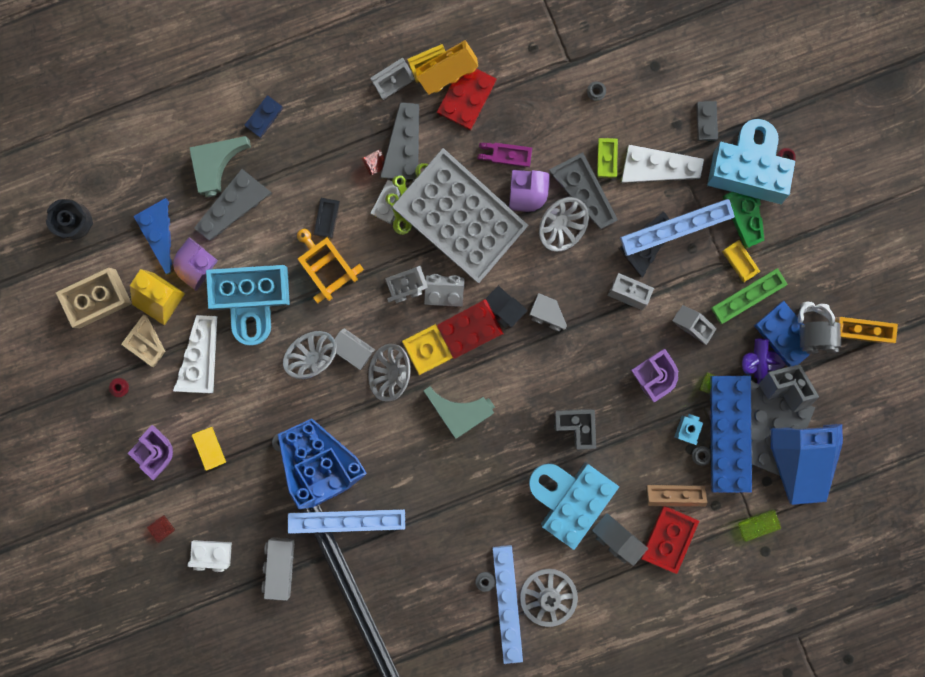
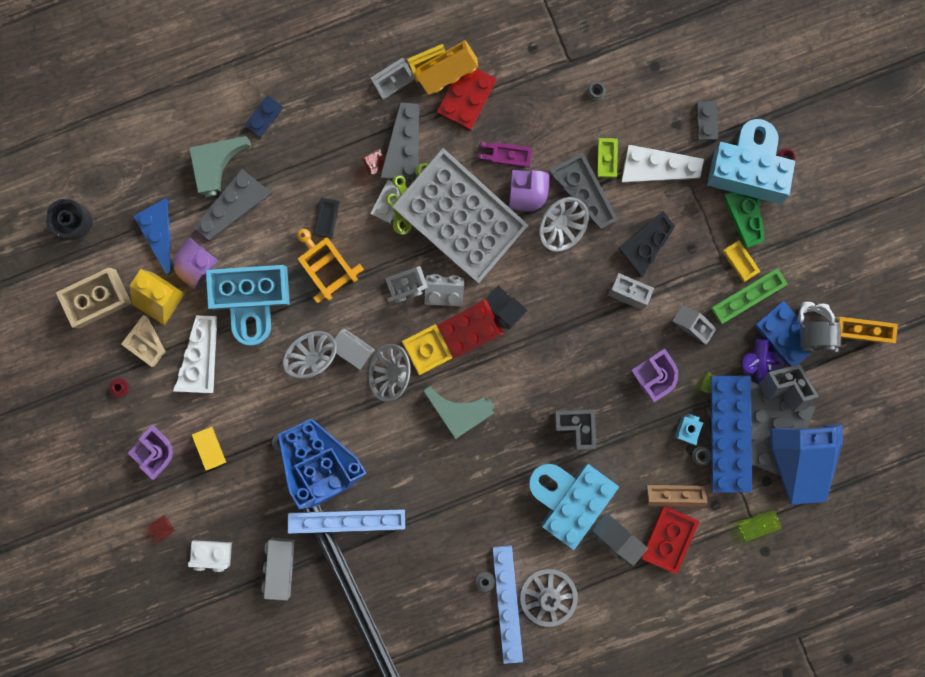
(548, 311): light grey slope -> none
(677, 227): light blue plate -> none

